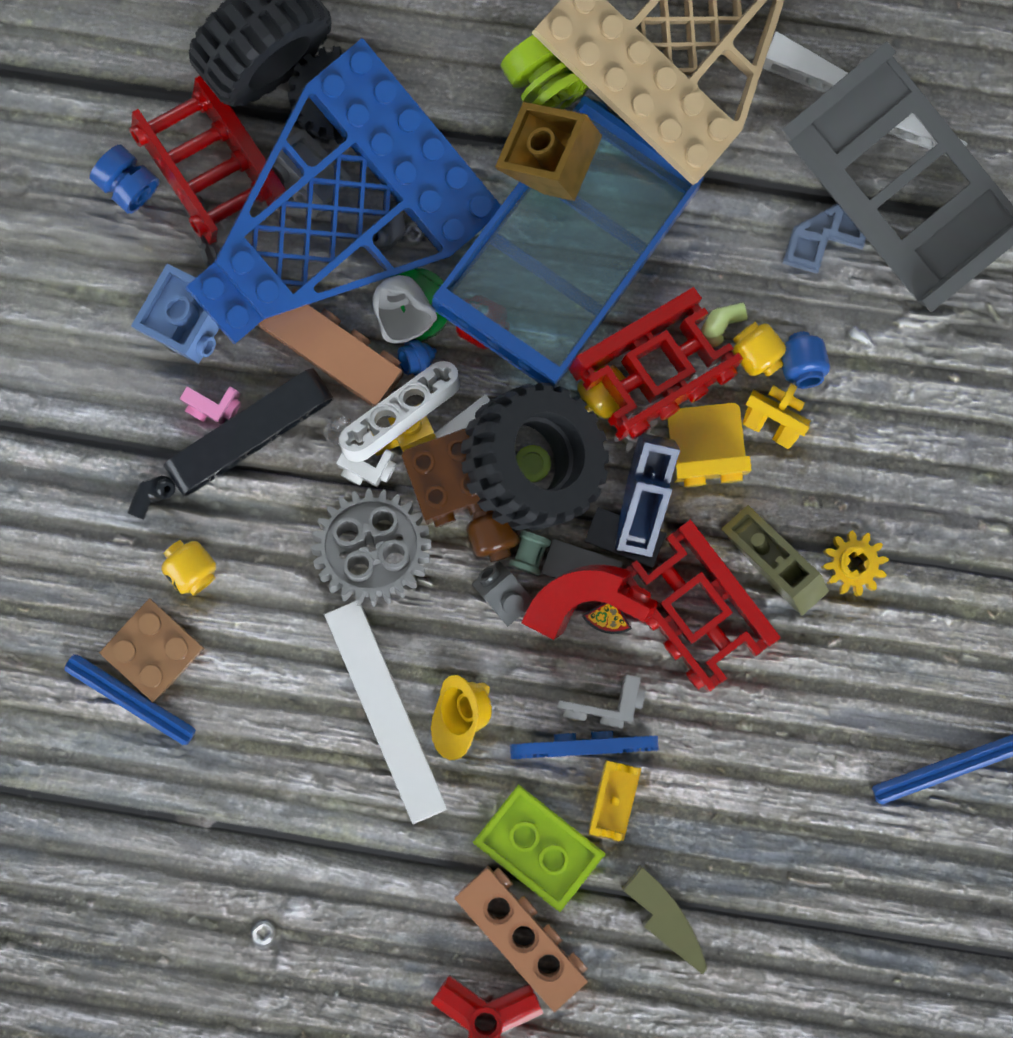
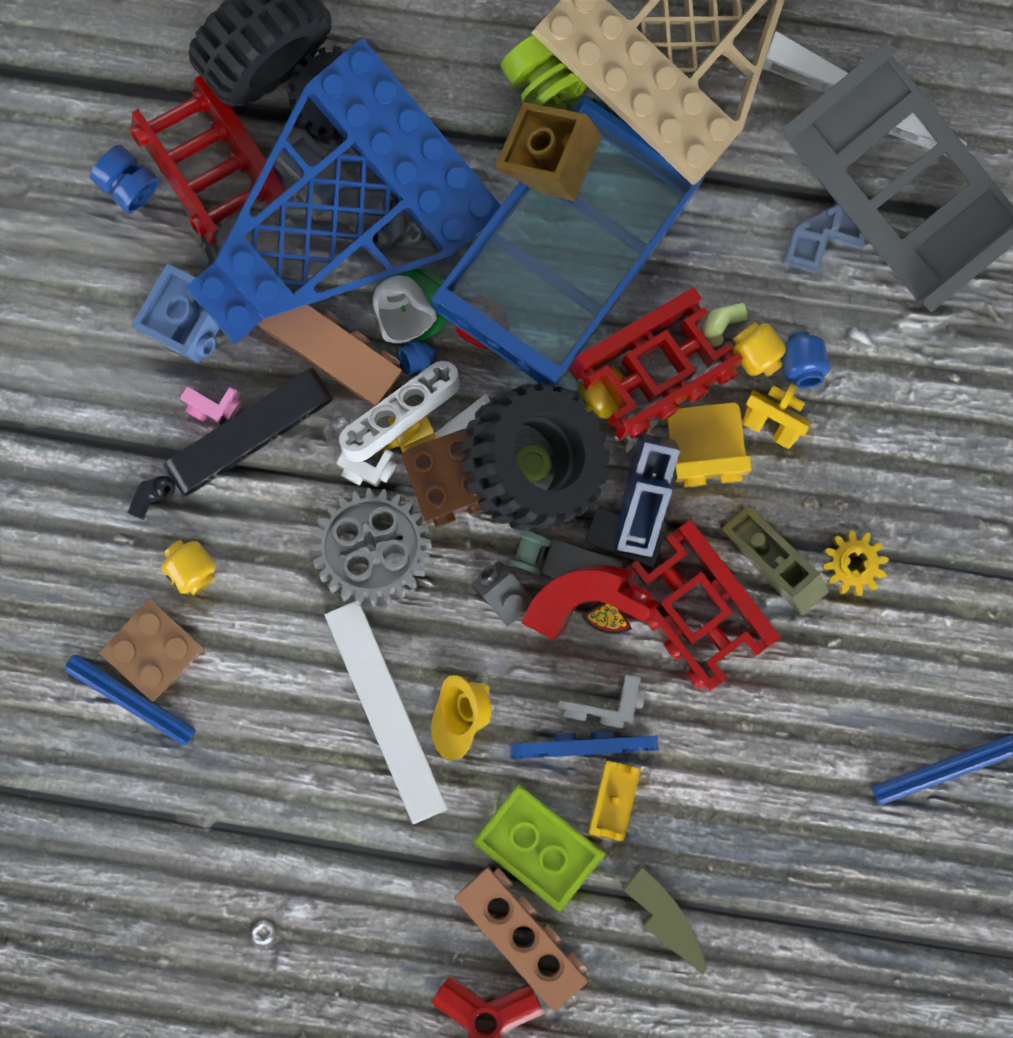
(491, 537): reddish brown head -> none

